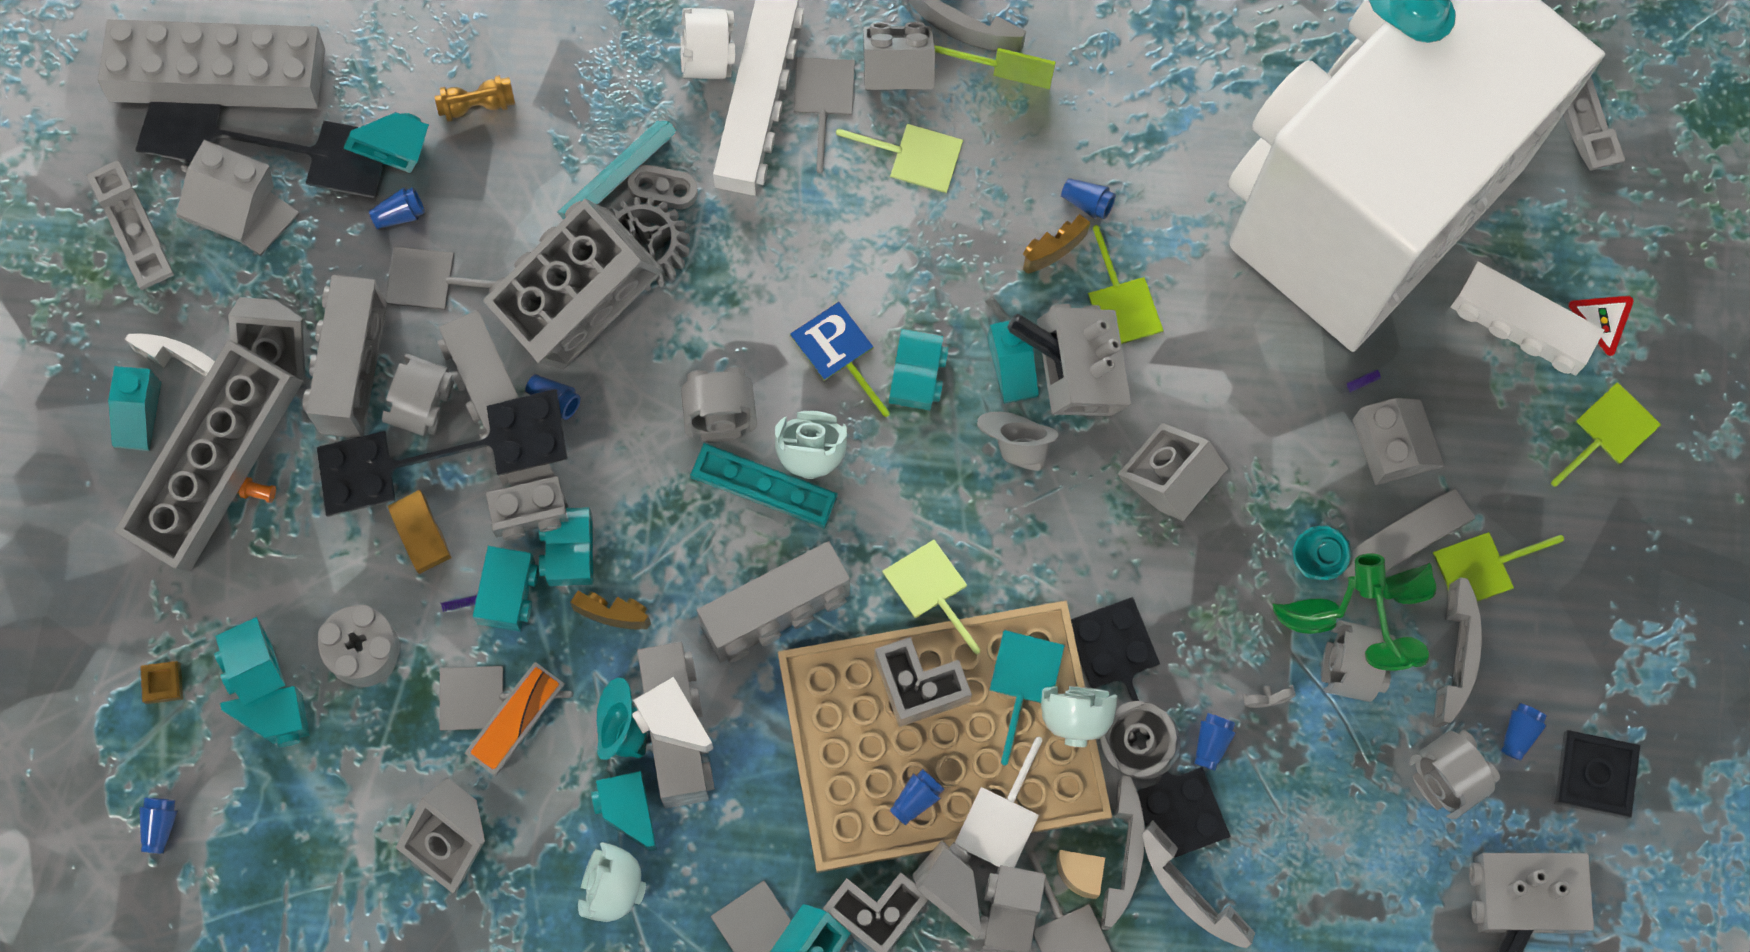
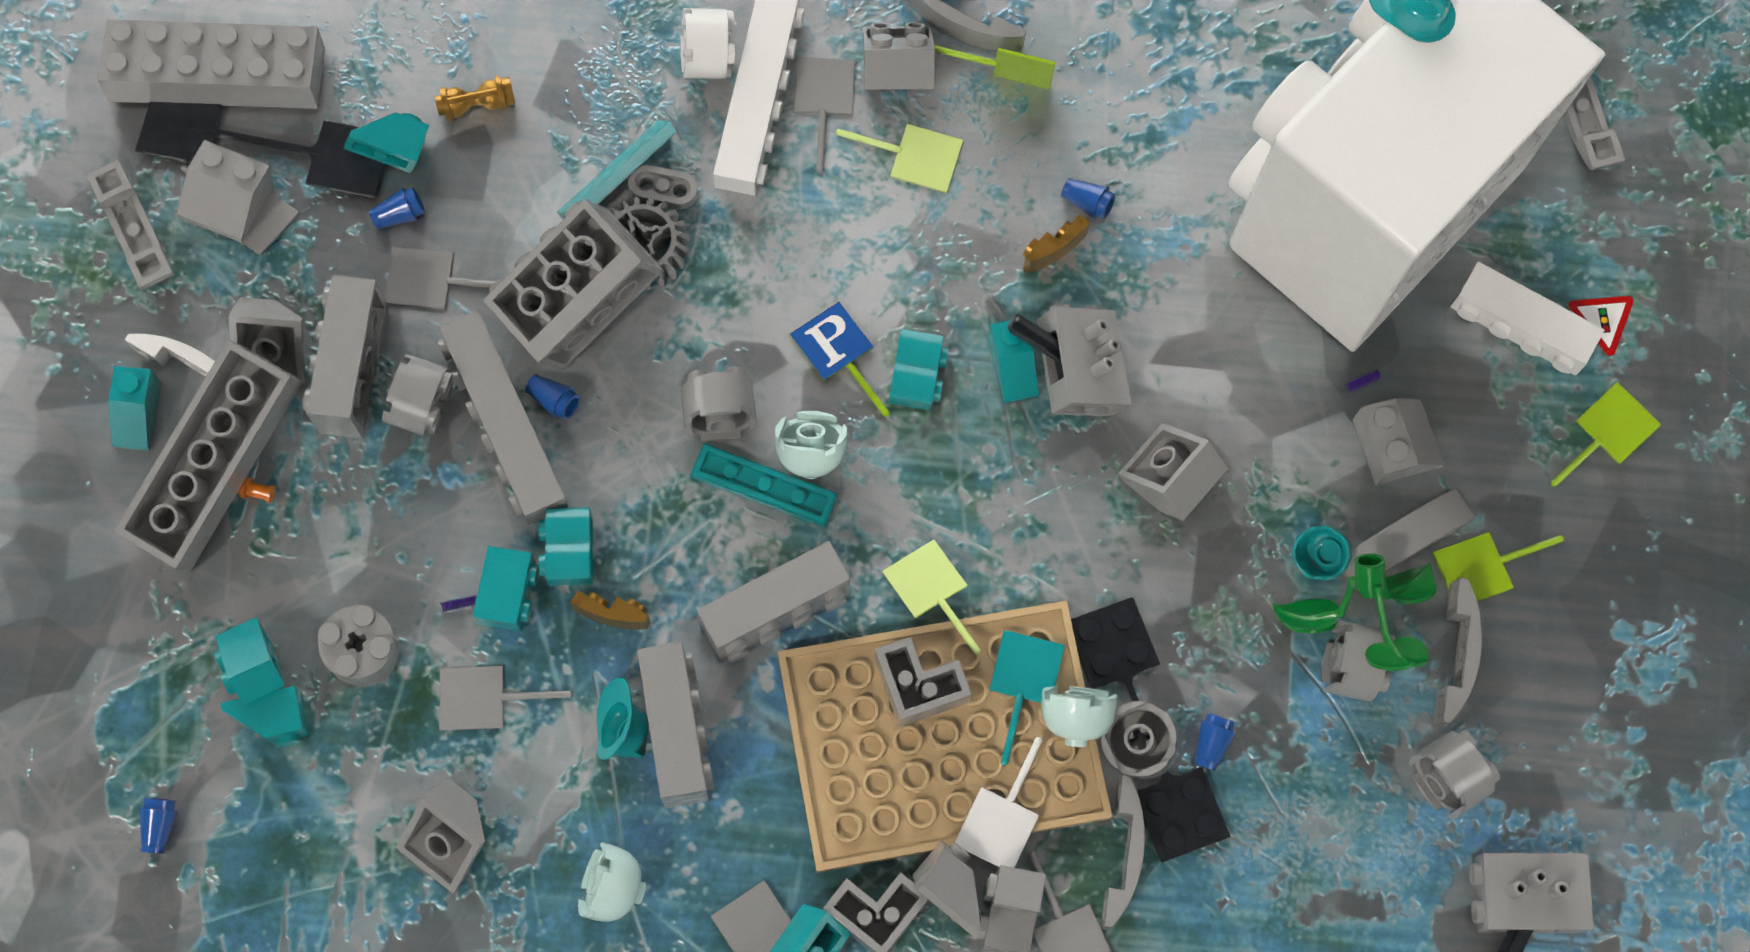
(161, 682): pearl gold tile -> none
(419, 532): pearl gold slope -> none
(514, 719): slope -> none
(521, 434): black hinge -> none
(527, 508): light grey bracket -> none
(626, 807): teal slope -> none
(670, 717): white slope -> none
(916, 797): blue cone -> none
(1019, 438): light grey piece -> none
(1081, 872): tan brick -> none
(1130, 300): lime piece -> none
(1225, 925): light grey slope -> none
(1258, 701): light grey piece -> none
(1522, 731): blue cone -> none
(1597, 774): black tile -> none

